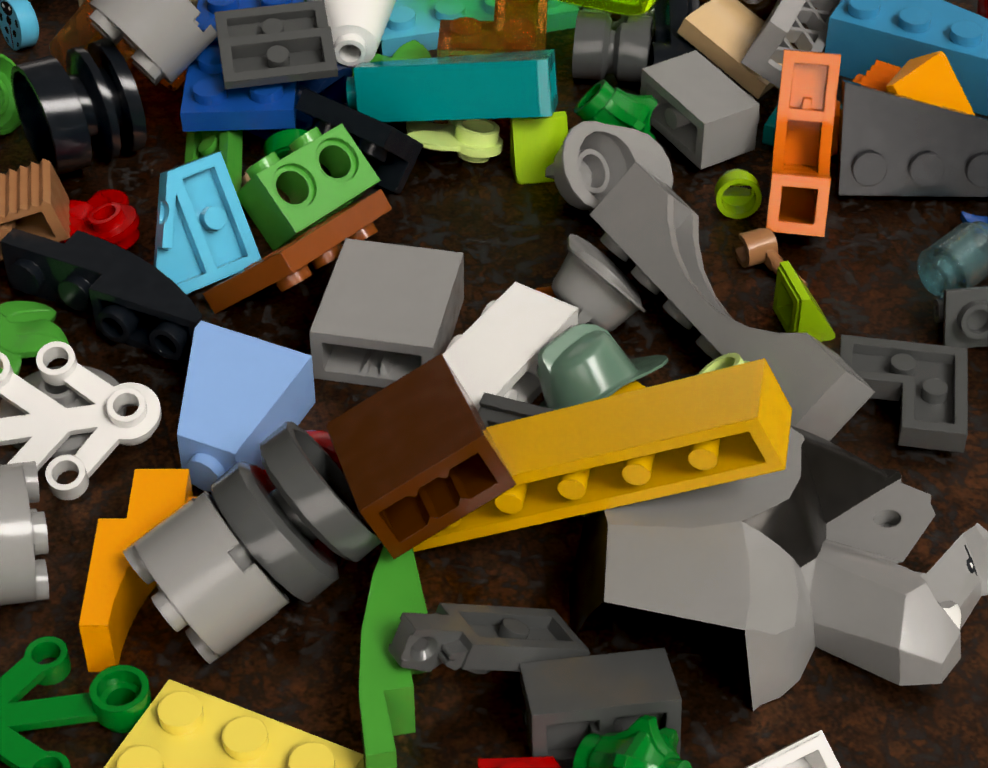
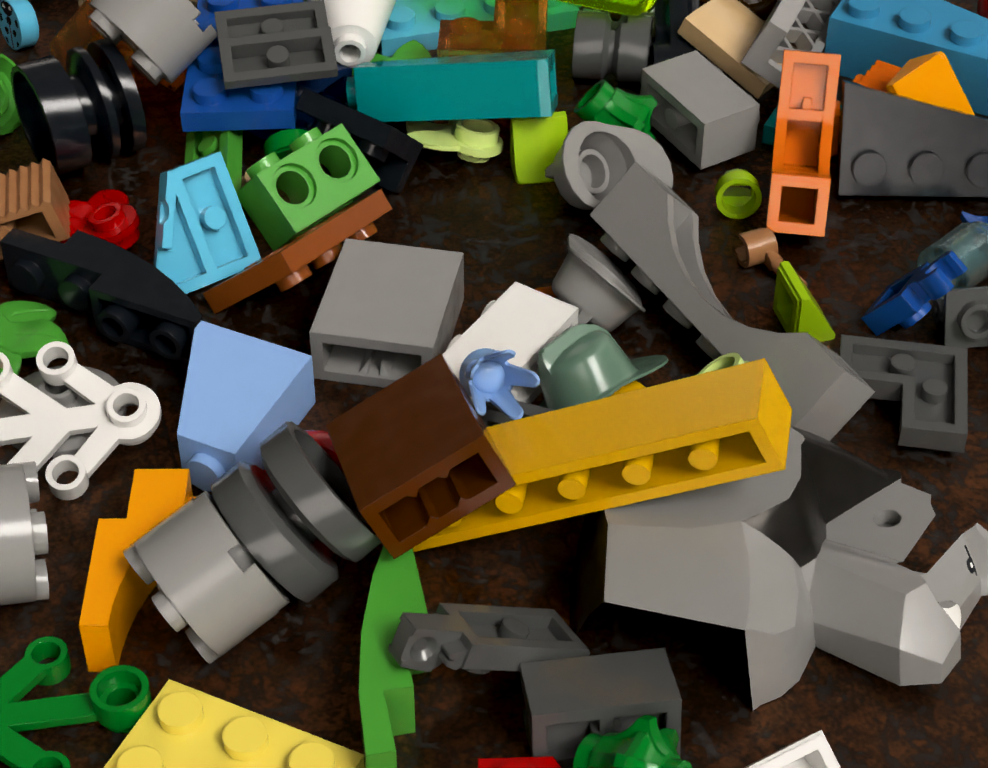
(491, 377): none -> light blue piece
(907, 298): none -> blue plate

